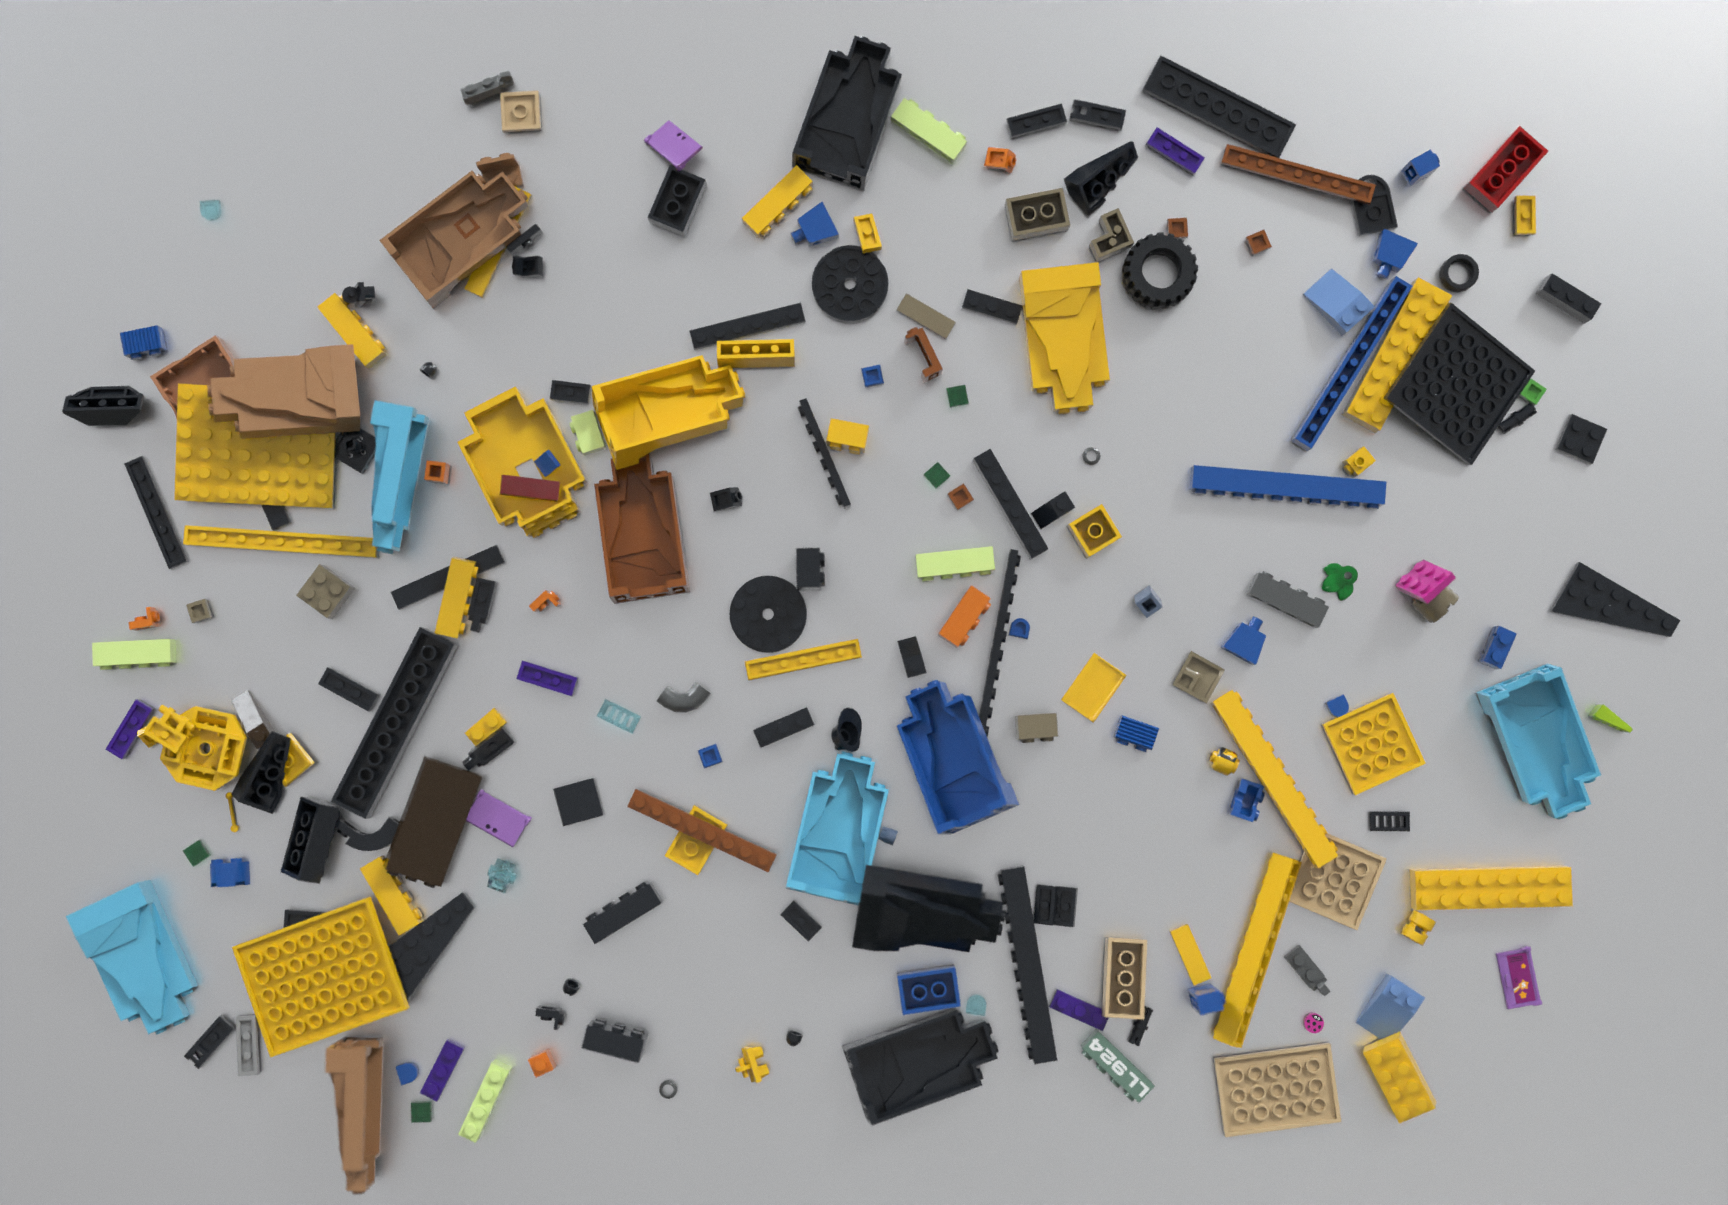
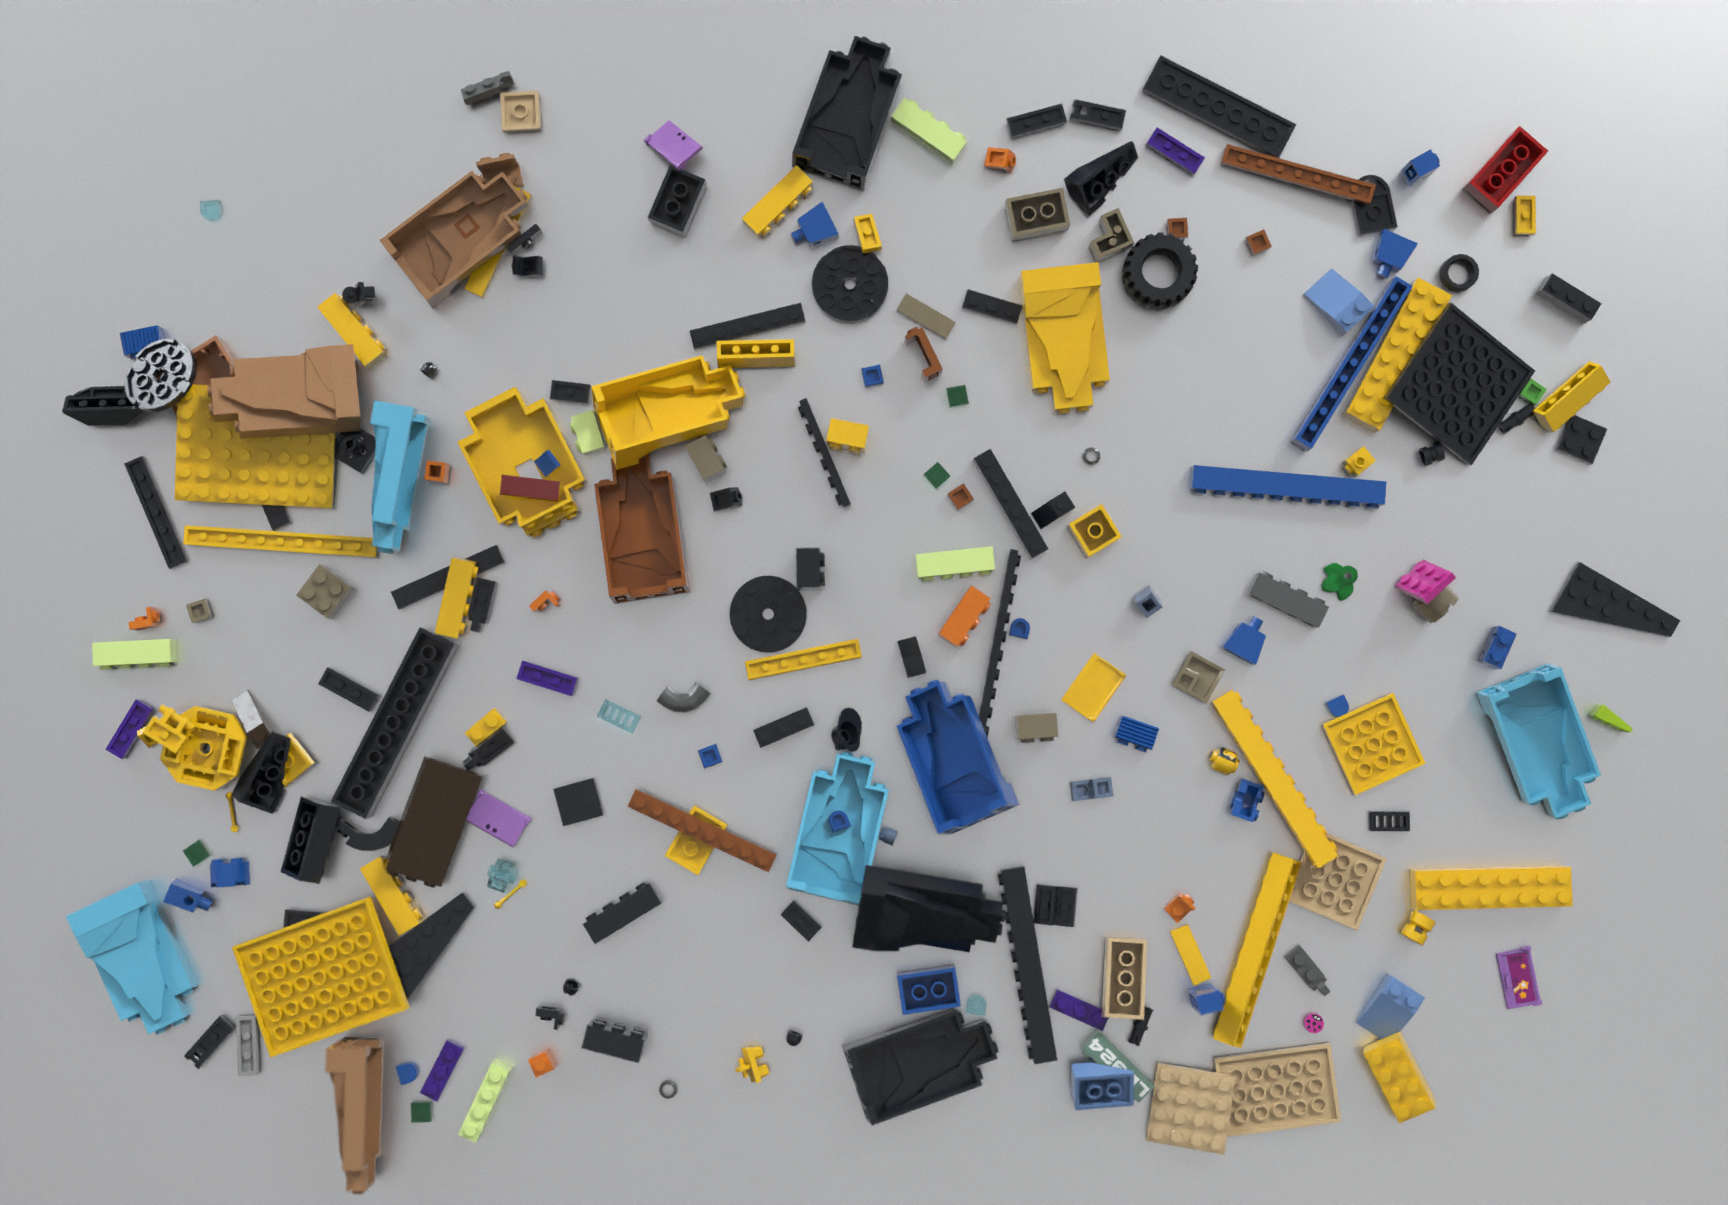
(178, 896): none -> blue torso
(179, 373): none -> plate
(522, 883): none -> yellow hinge
(705, 459): none -> dark tan brick
(838, 820): none -> blue tile
(1091, 789): none -> sand blue slope
(1101, 1086): none -> medium blue slope
(1180, 907): none -> orange bracket
(1191, 1108): none -> tan plate
(1431, 454): none -> black wheel
(1571, 396): none -> yellow brick

